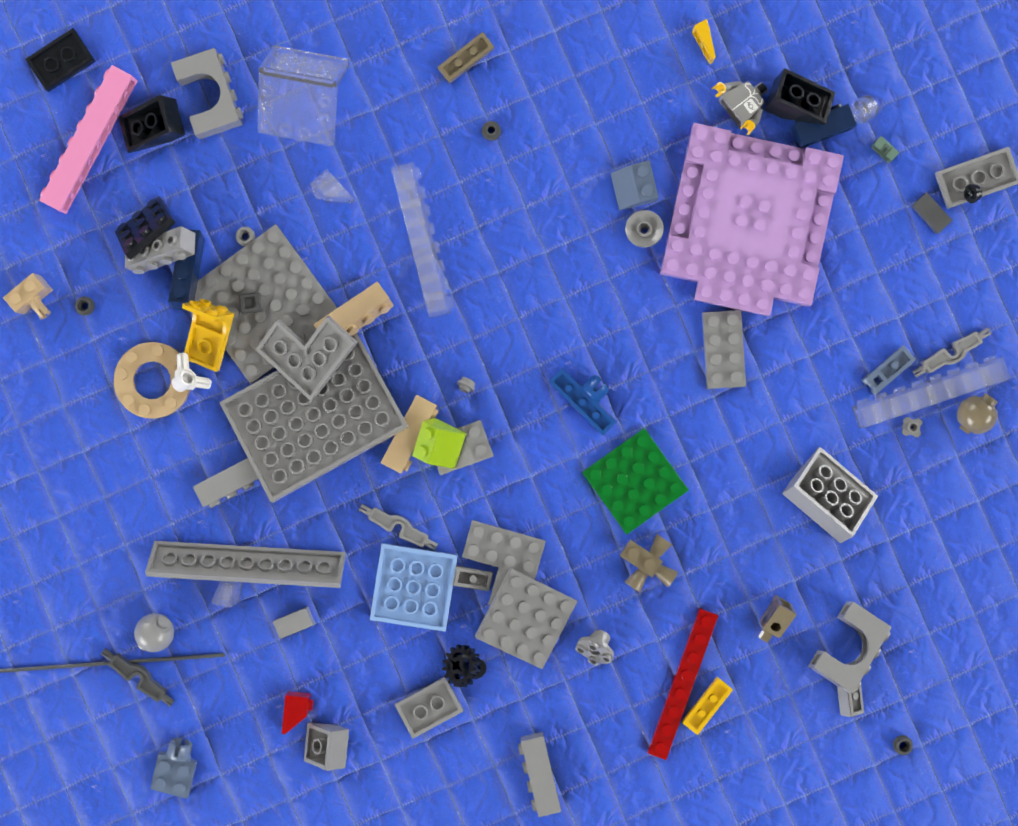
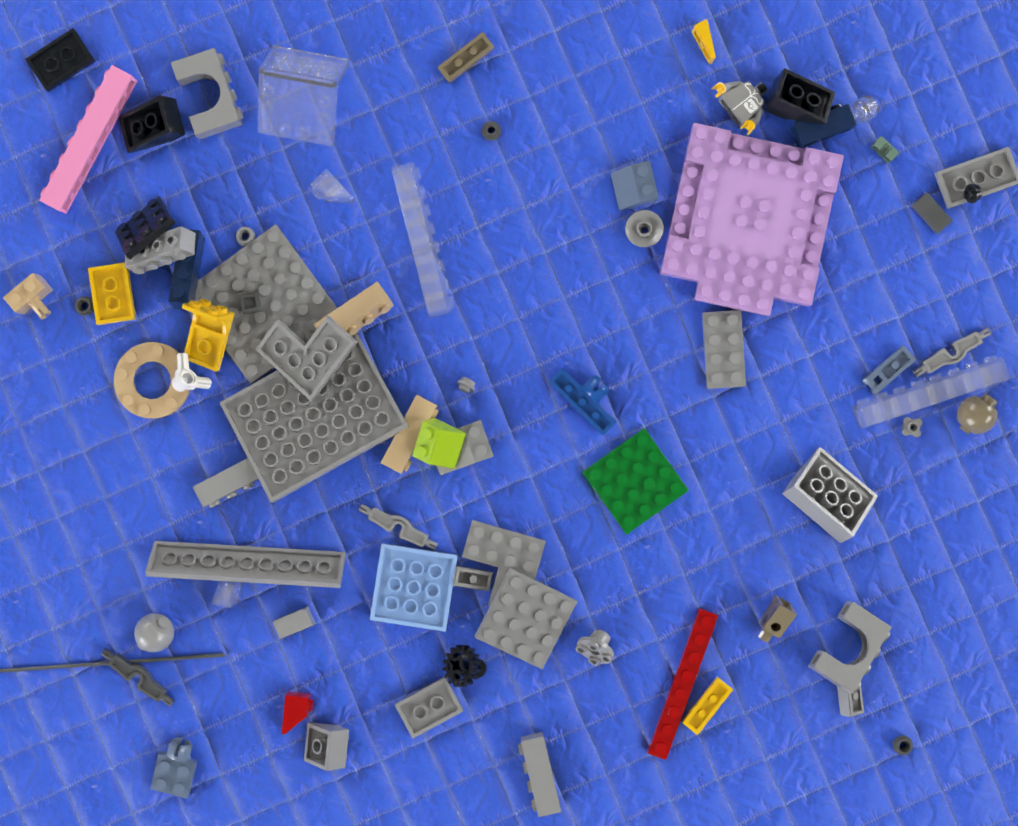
(111, 294): none -> yellow plate
(648, 563): dark tan brick -> none

